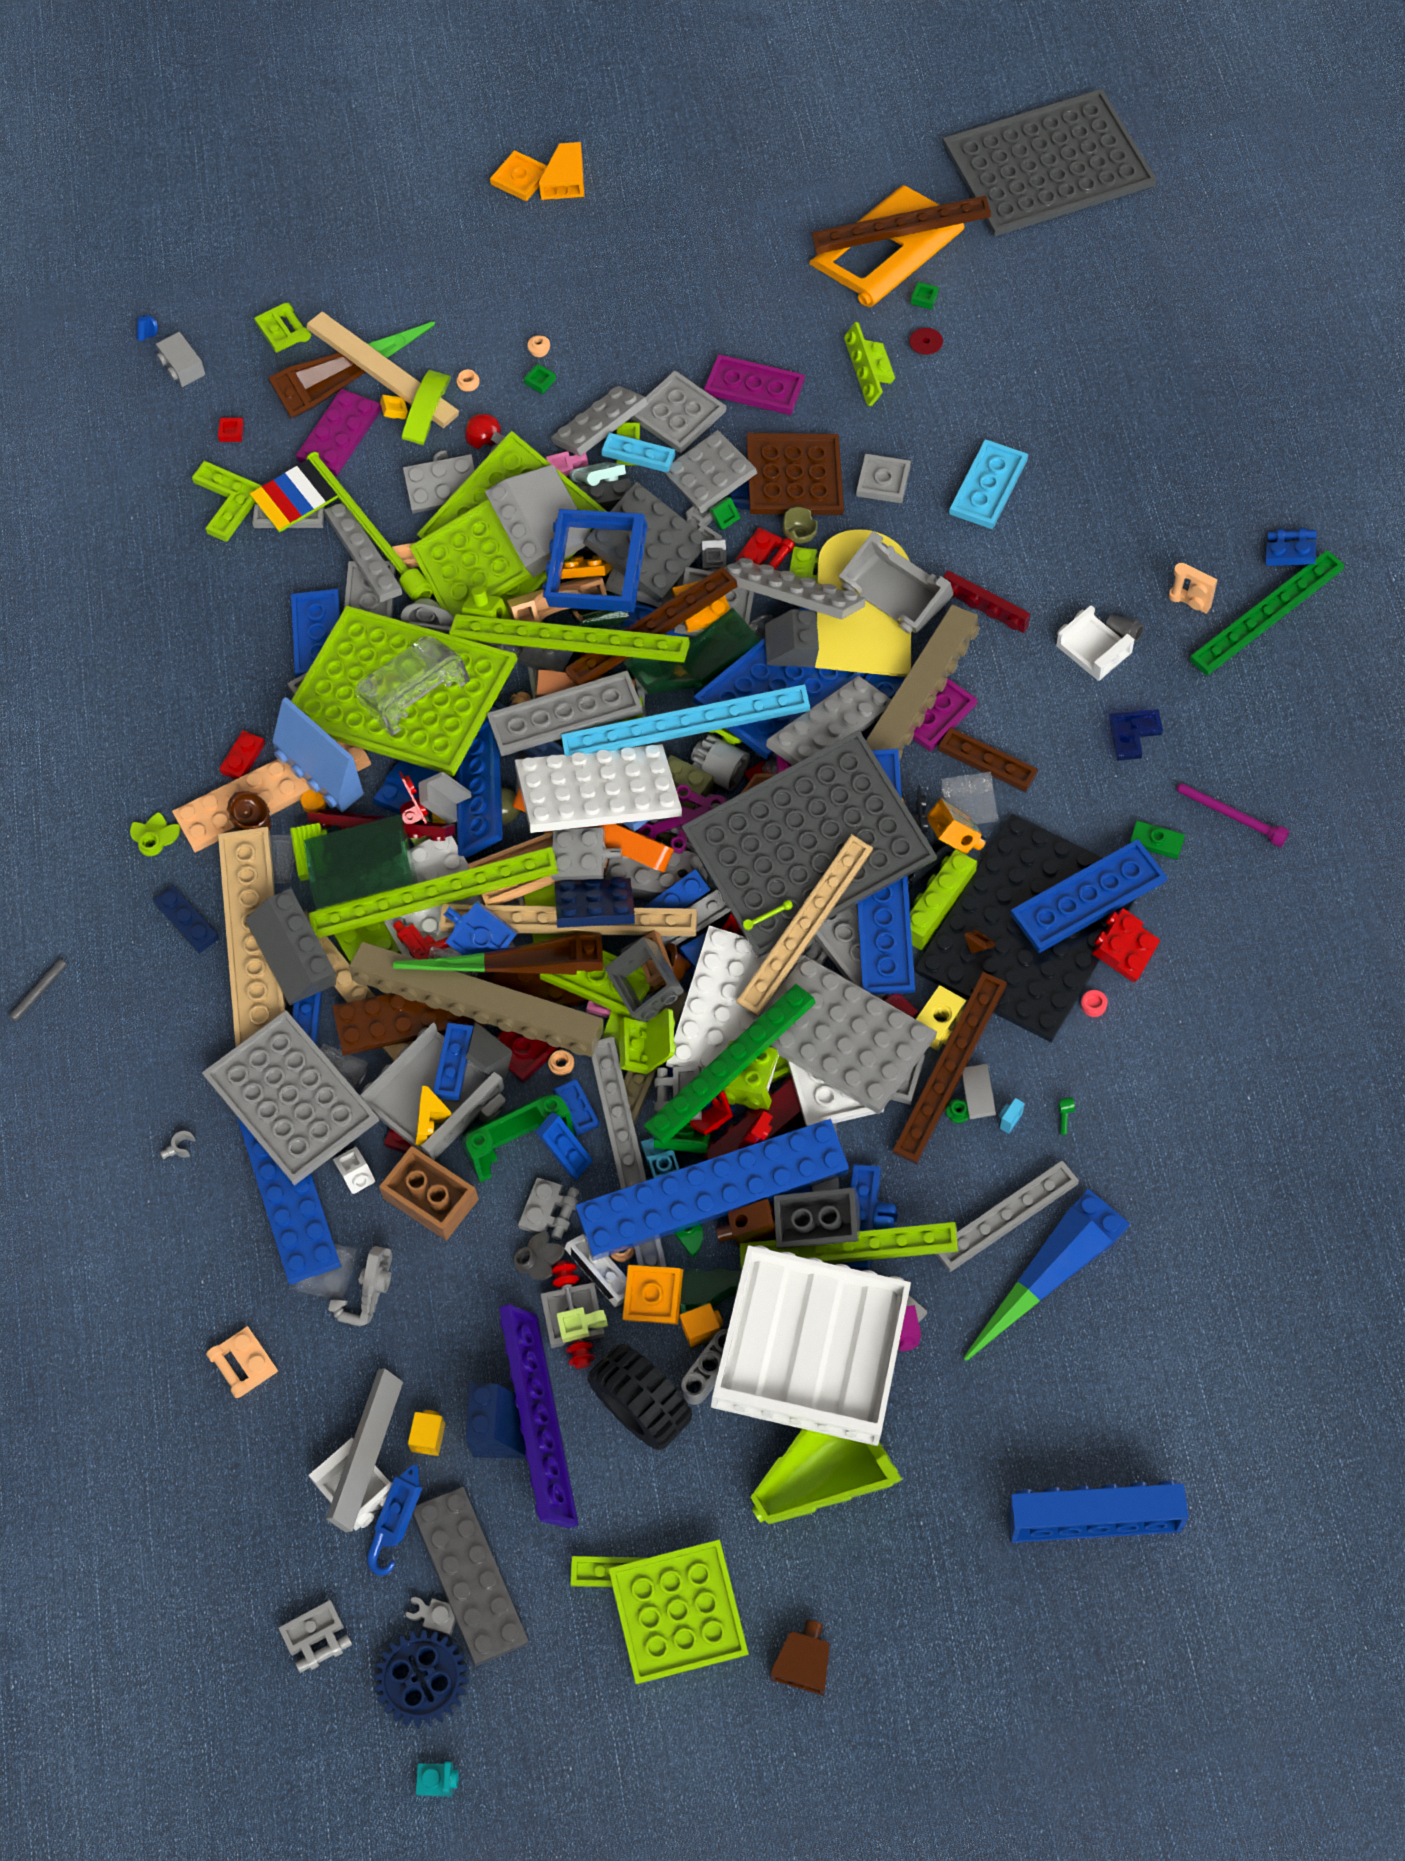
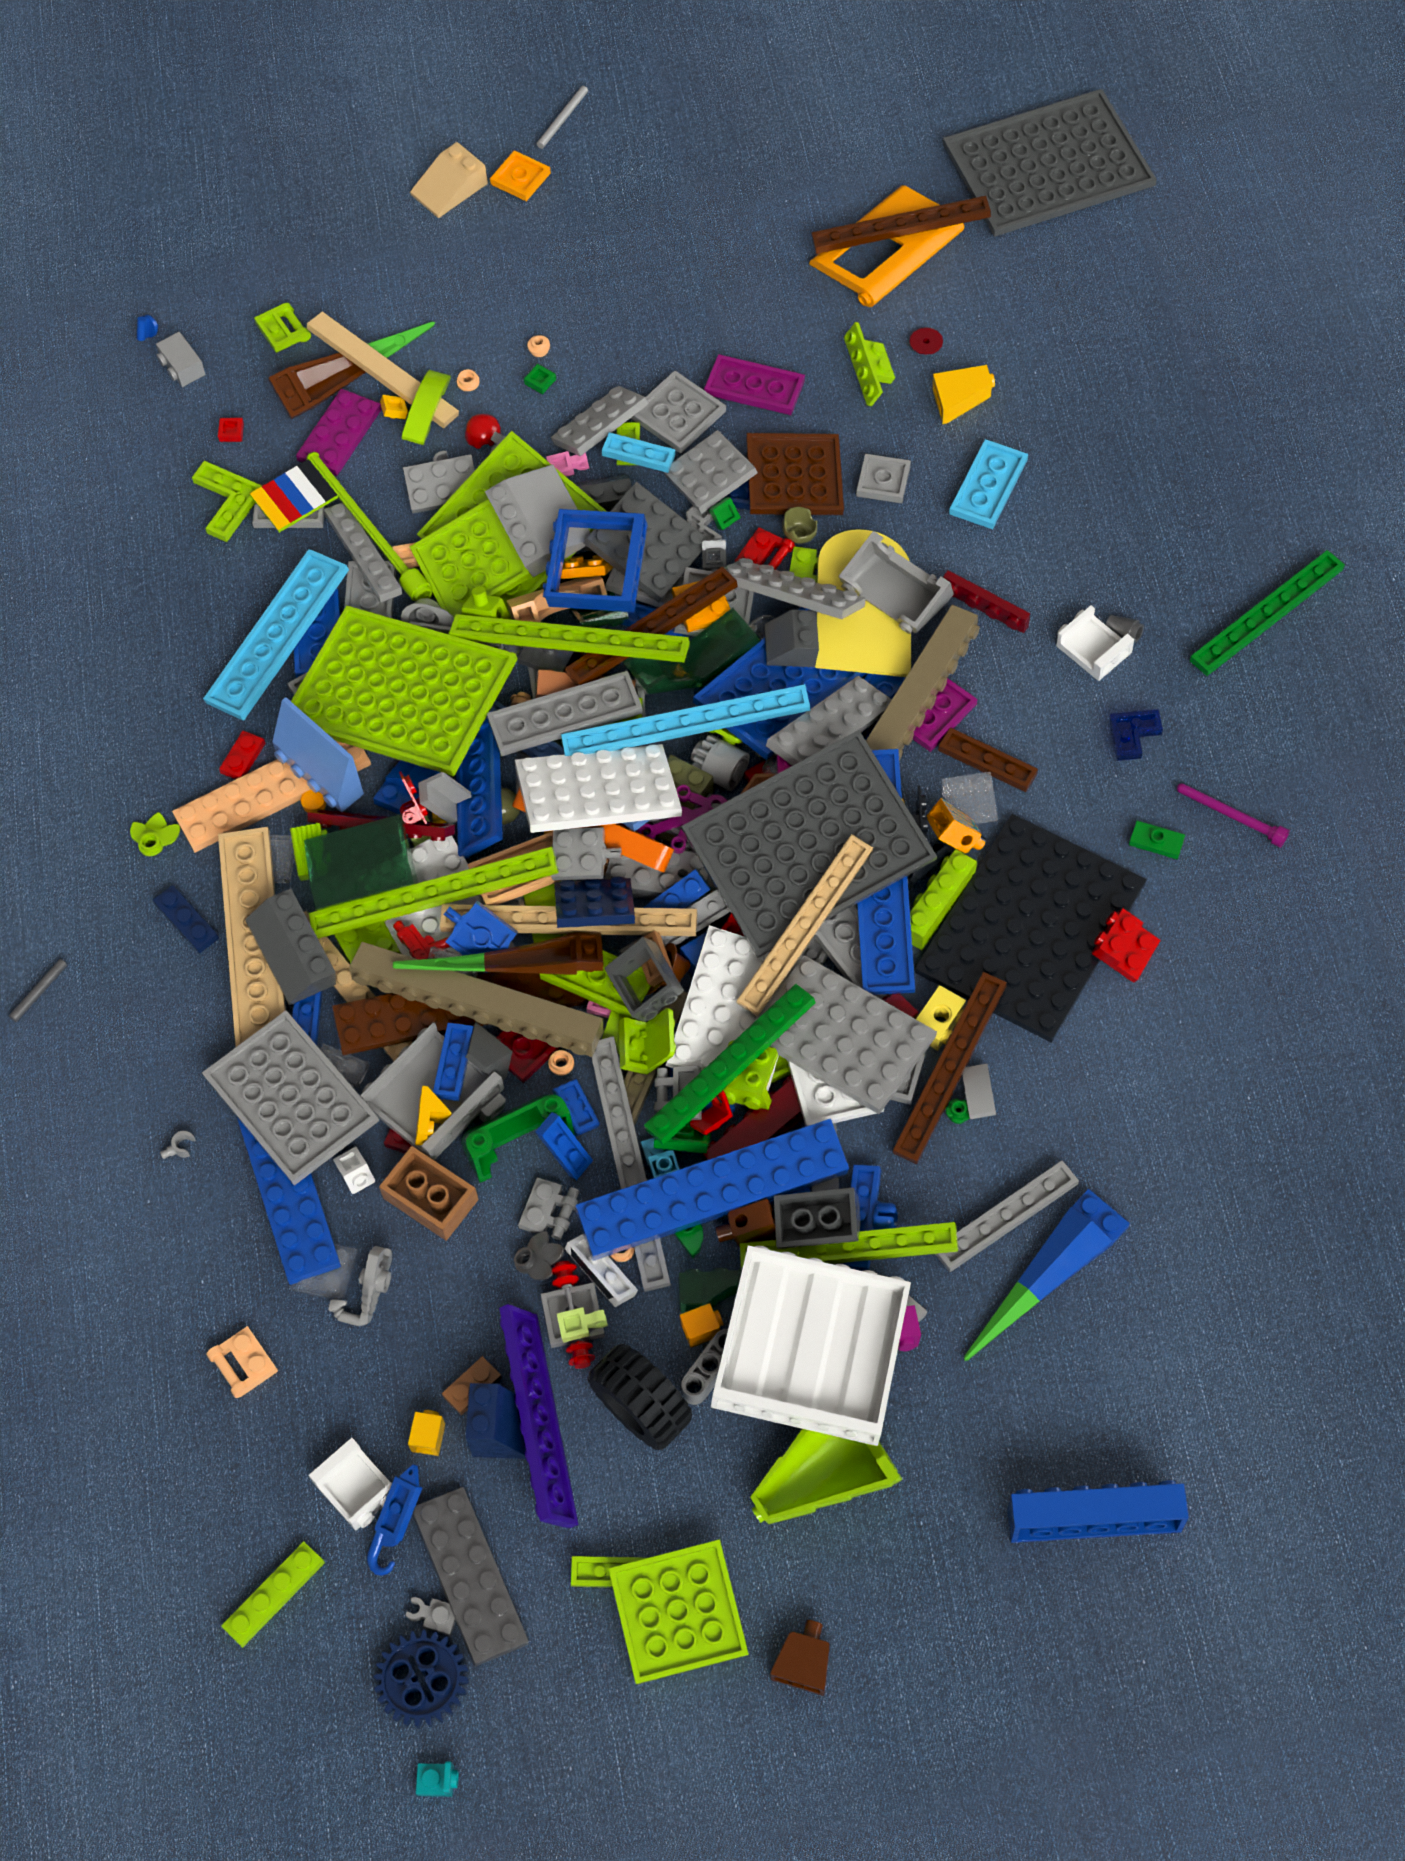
(256, 808): reddish brown piece -> none
(273, 1594): none -> lime plate
(276, 634): none -> medium azure plate
(310, 1629): light grey plate -> none
(364, 1450): light grey tile -> none
(409, 678): clear windscreen -> none
(450, 180): none -> tan slope
(458, 1392): none -> medium nougat plate
(549, 133): none -> light grey bar
(564, 173): light orange slope -> none
(594, 473): light aqua plate -> none
(653, 1294): light orange plate -> none
(748, 924): lime hinge -> none
(757, 1131): red plate -> none
(924, 295): green plate -> none
(961, 390): none -> yellow slope
(978, 941): reddish brown slope -> none
(1010, 1115): medium azure plate -> none
(1065, 1106): green hand -> none
(1088, 895): blue plate -> none
(1094, 1003): coral tile -> none
(1200, 589): light nougat plate -> none
(1291, 553): blue plate -> none

